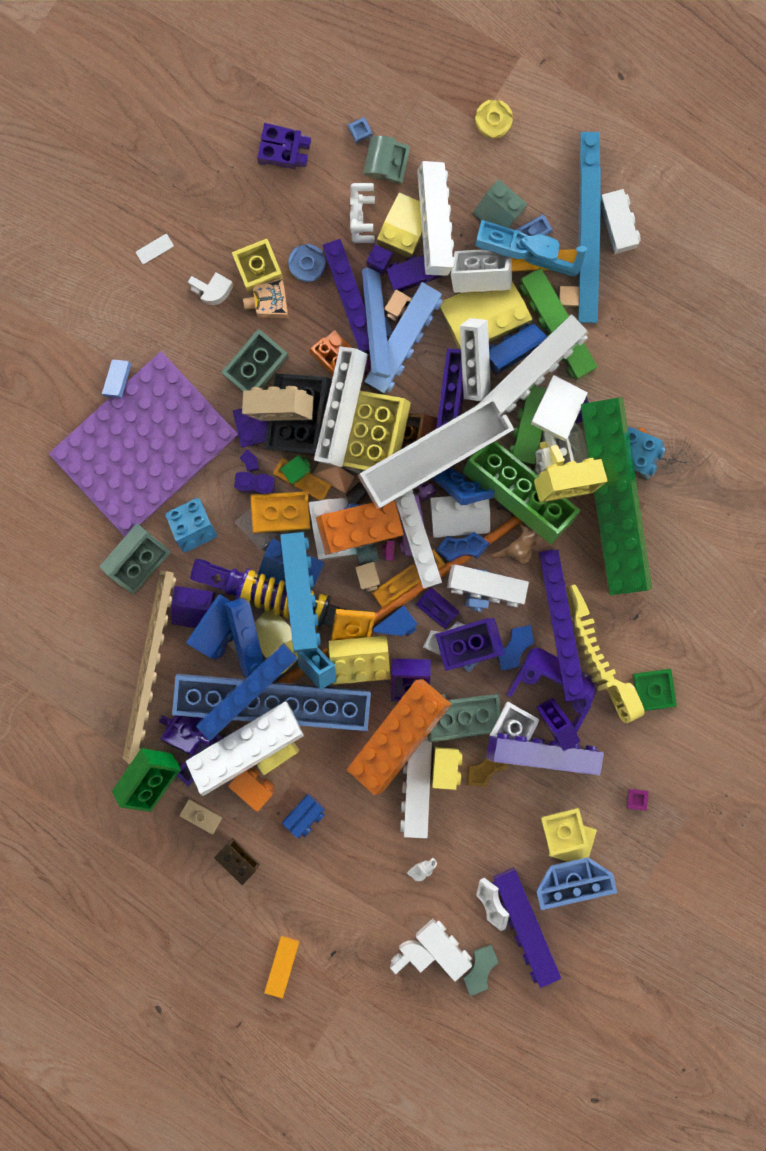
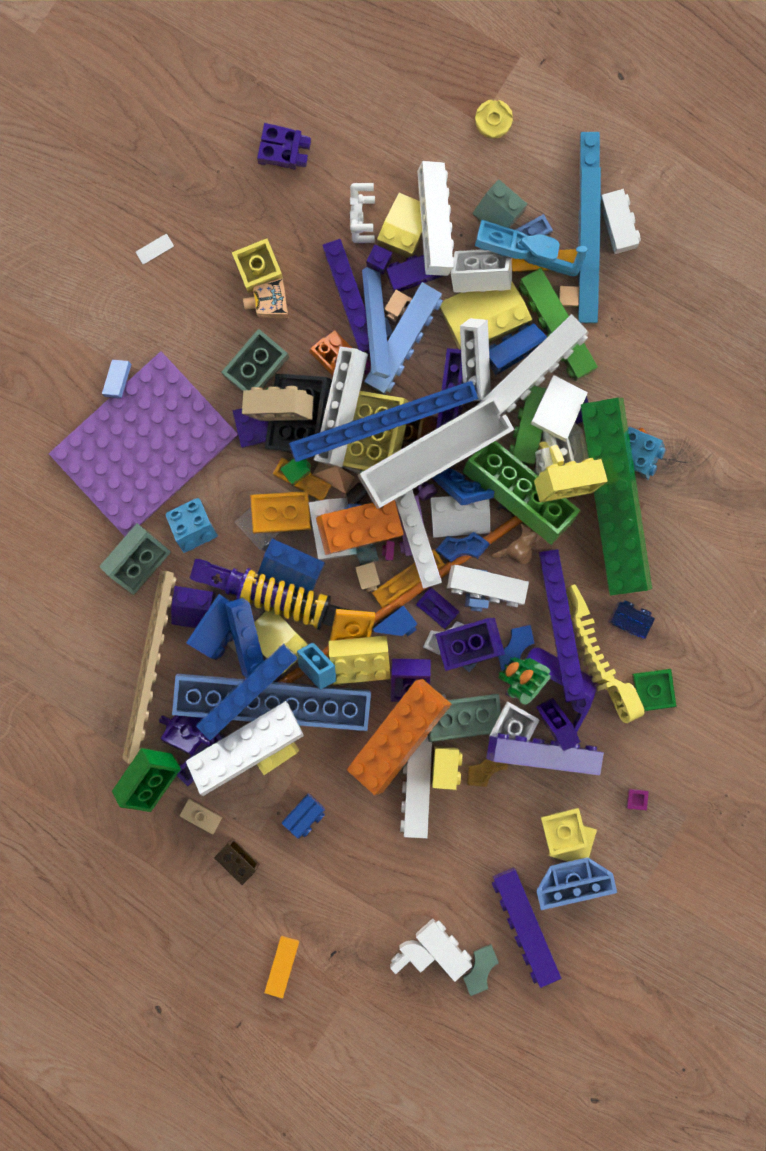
(214, 292): white brick -> none
(248, 483): dark purple brick -> none
(250, 461): dark purple piece -> none
(252, 788): orange brick -> none
(299, 593): dark azure brick -> none
(307, 263): medium blue tile -> none
(360, 130): medium blue tile -> none
(383, 421): none -> blue plate
(386, 159): sand green brick -> none
(422, 870): white piece -> none
(495, 912): white tile -> none
(525, 678): none -> green piece
(631, 619): none -> clear blue brick

